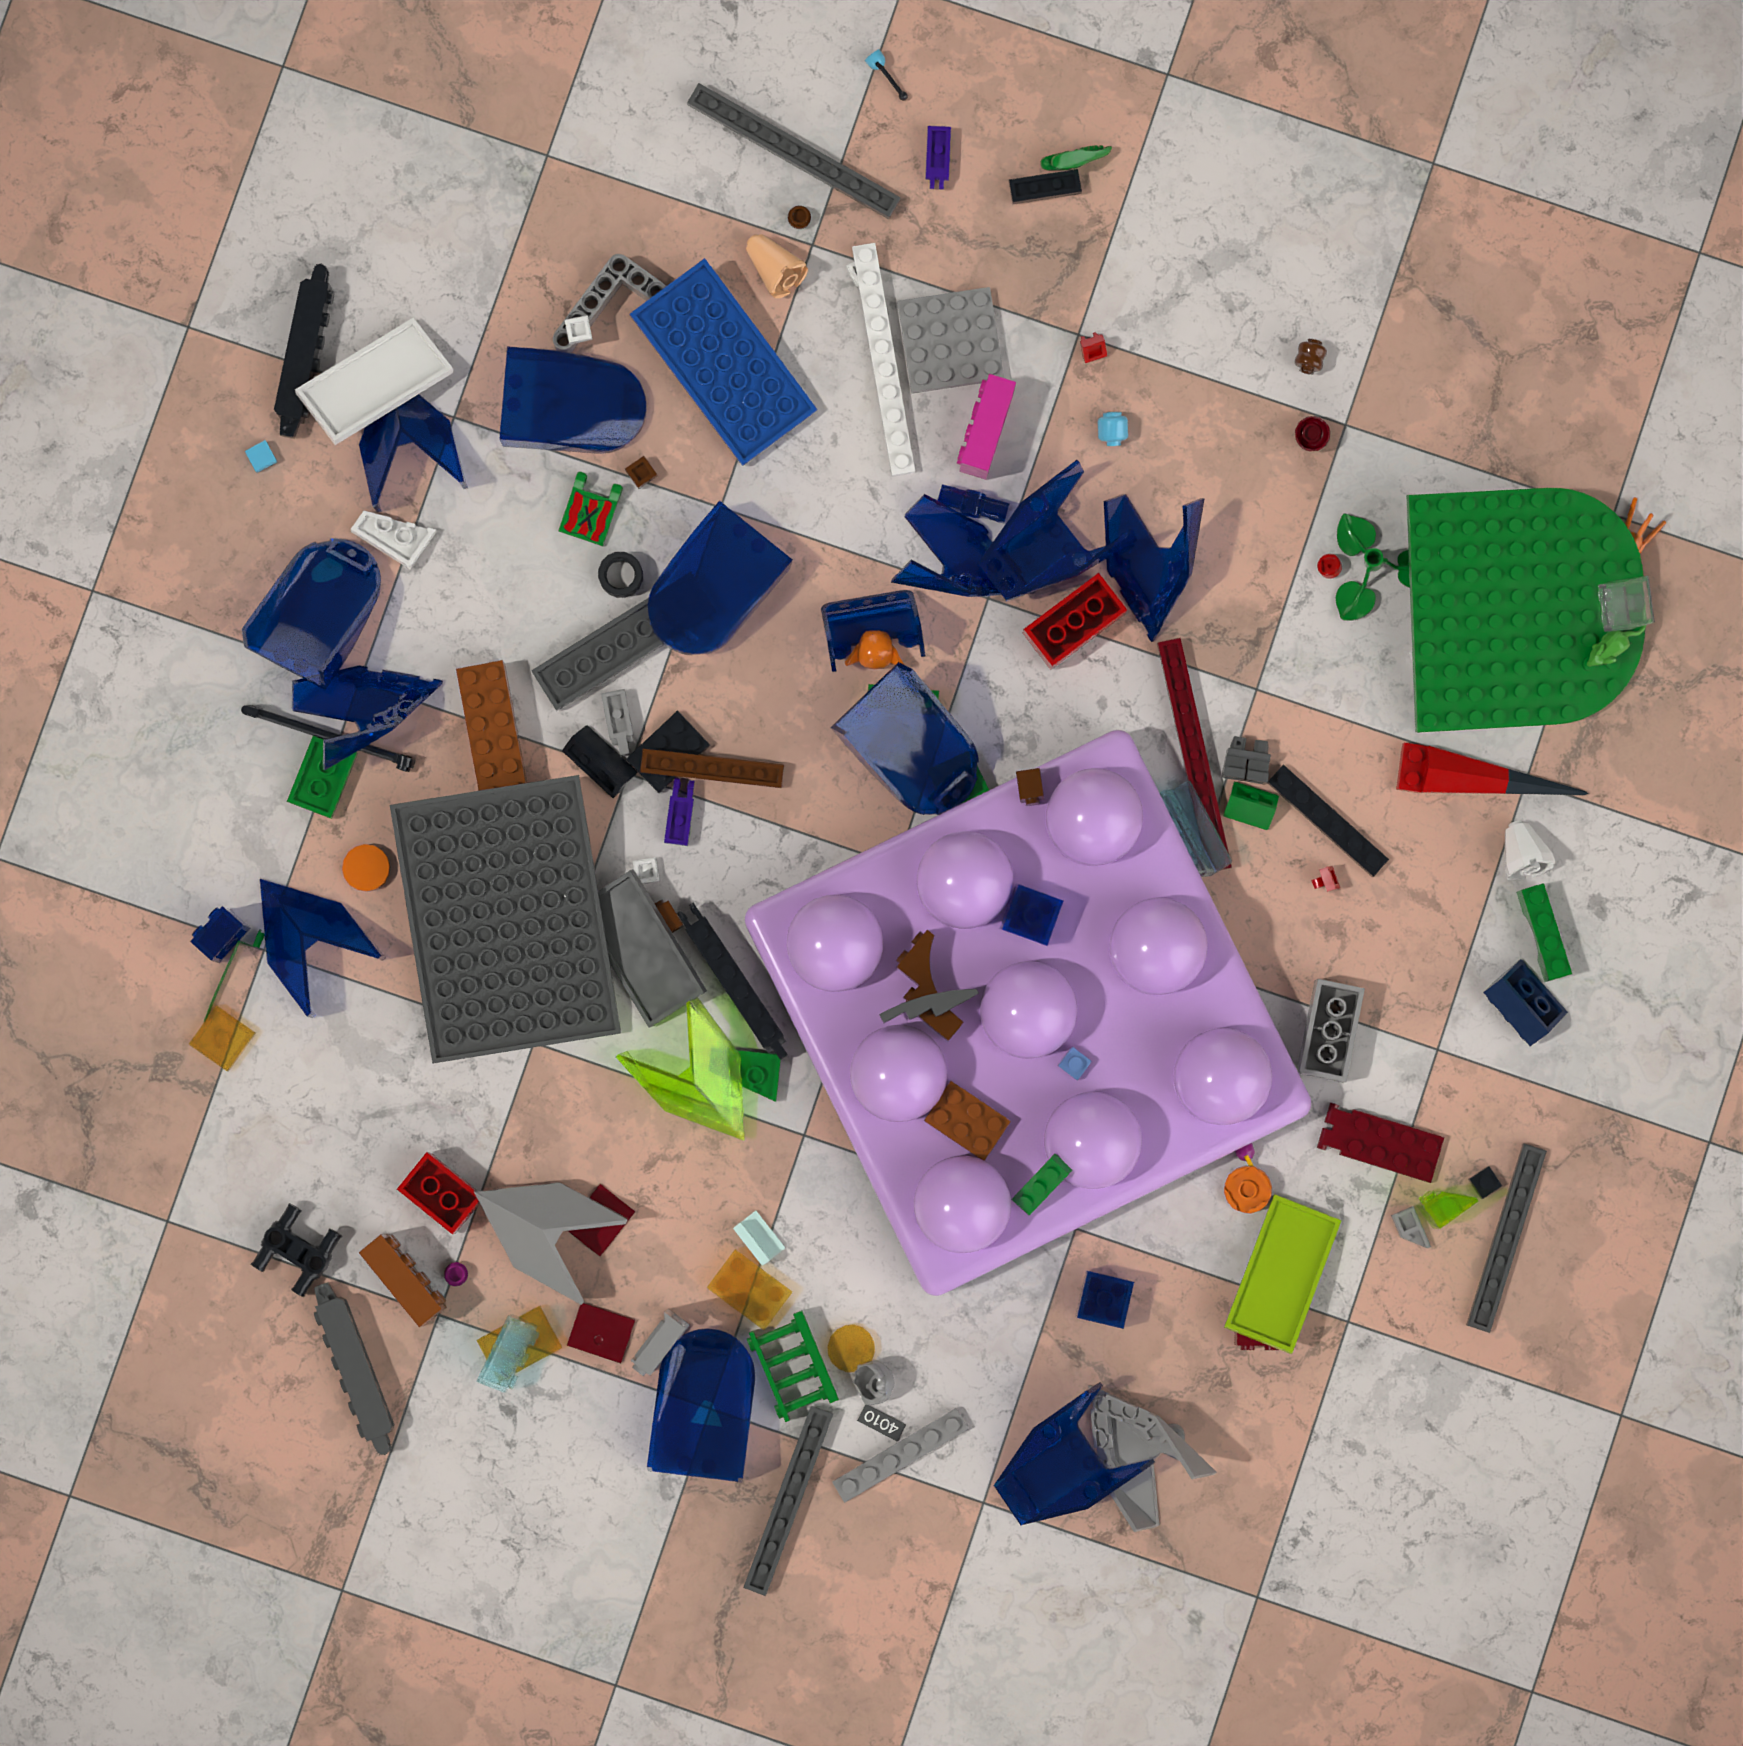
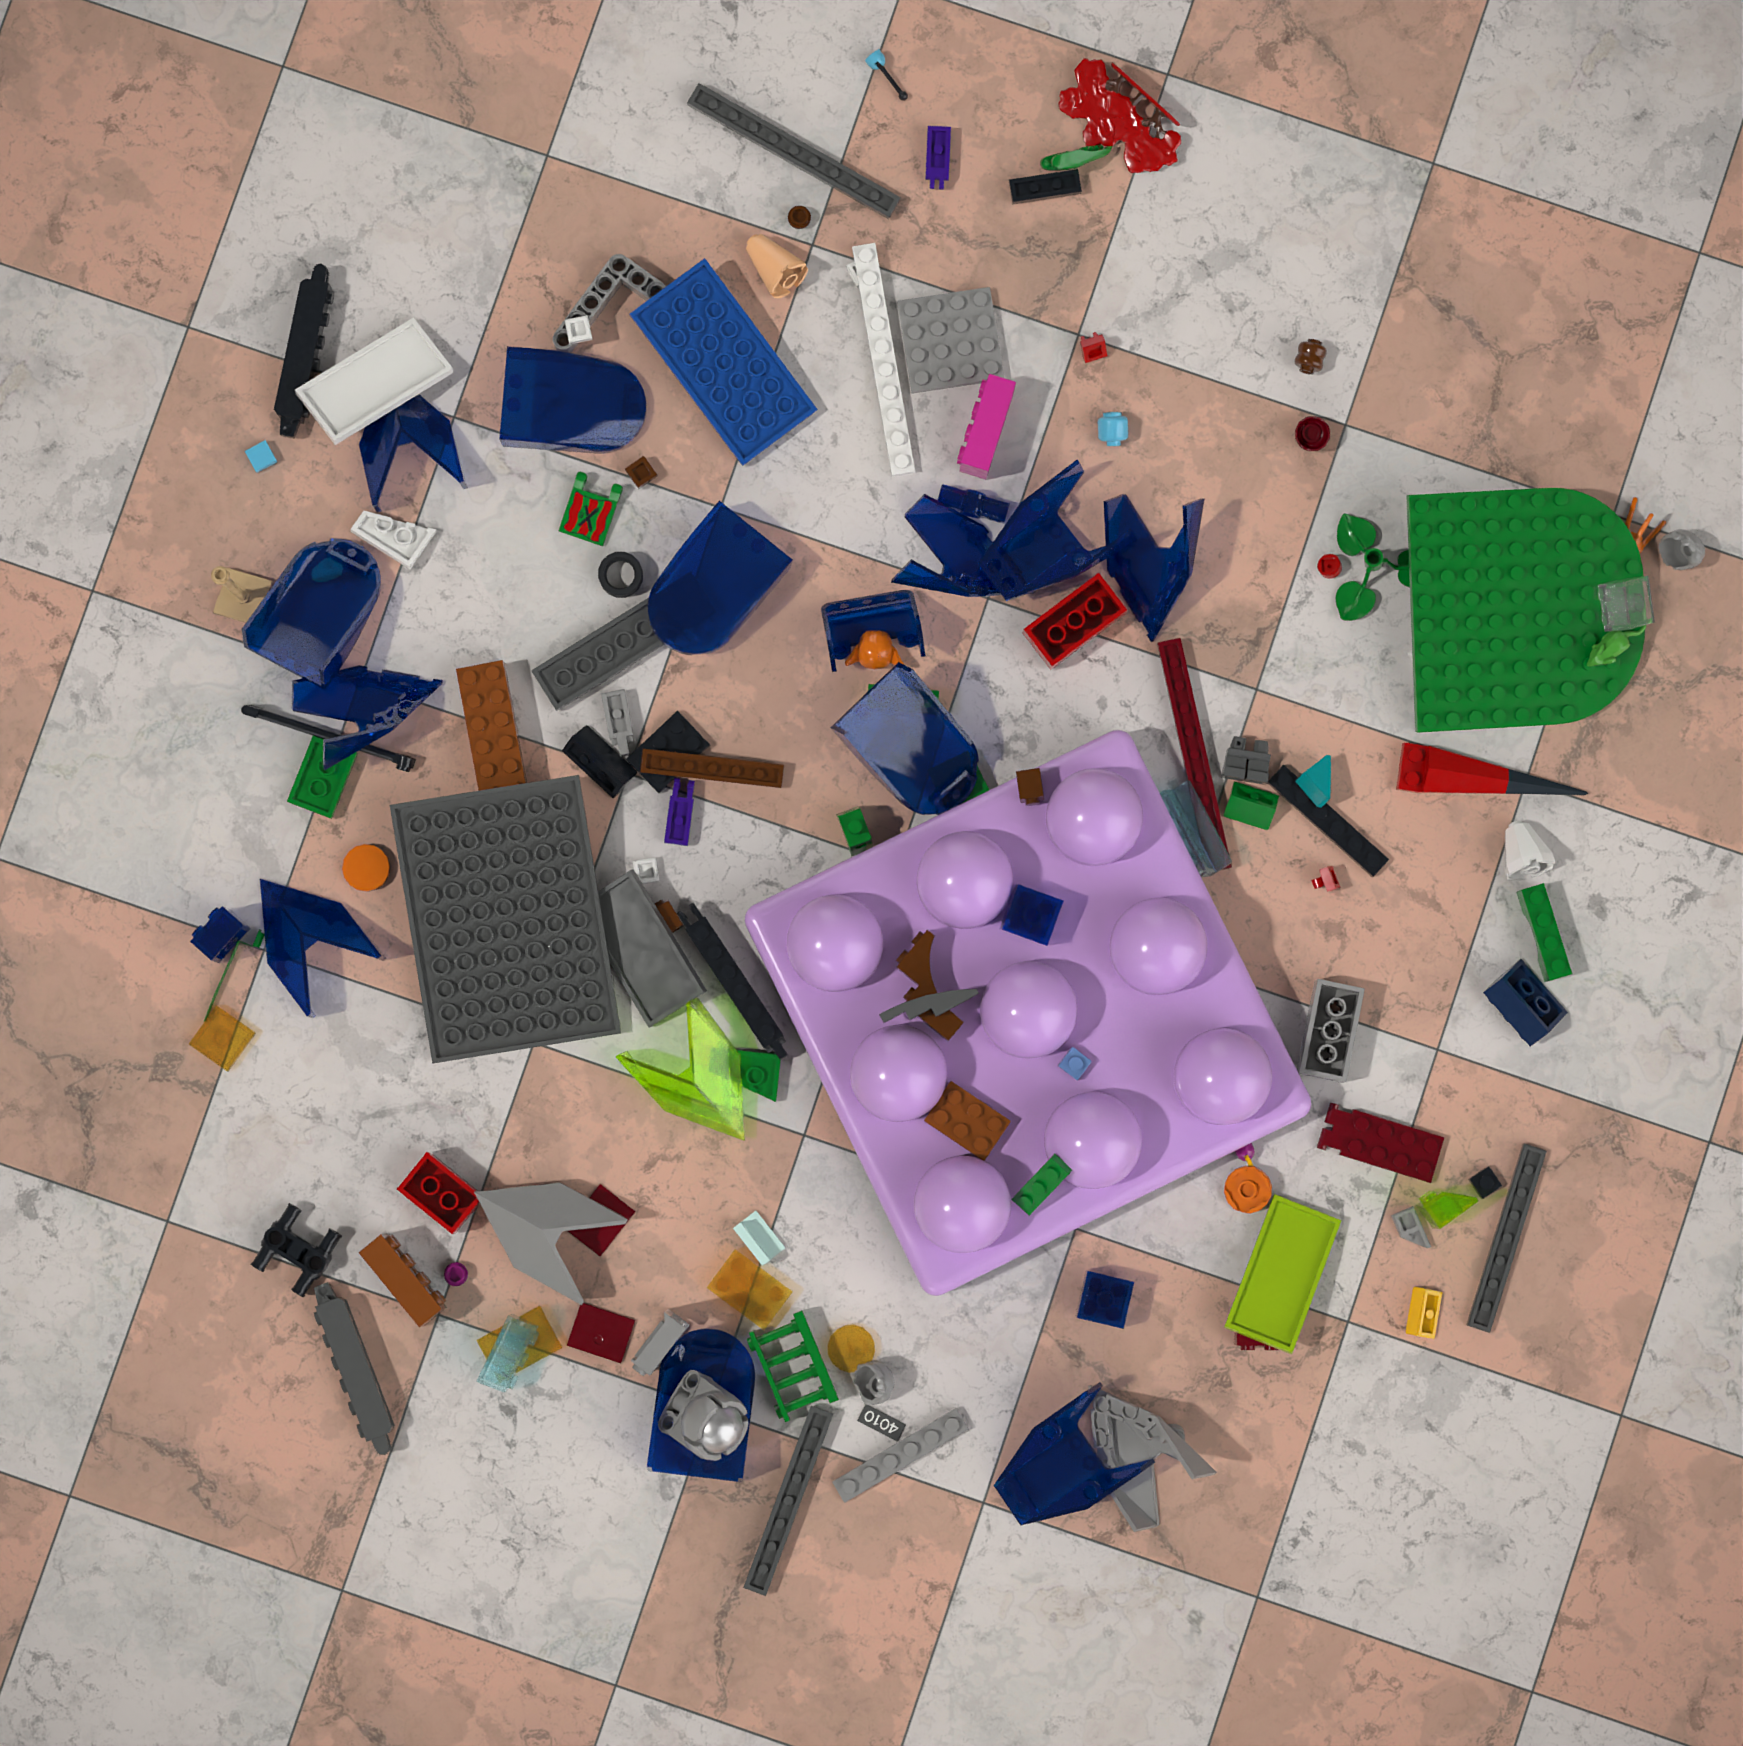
(239, 593): none -> tan tile
(704, 1417): none -> light grey piece
(855, 830): none -> green torso
(1115, 118): none -> red plant
(1317, 781): none -> teal slope
(1423, 1312): none -> yellow slope
(1681, 549): none -> light grey hair

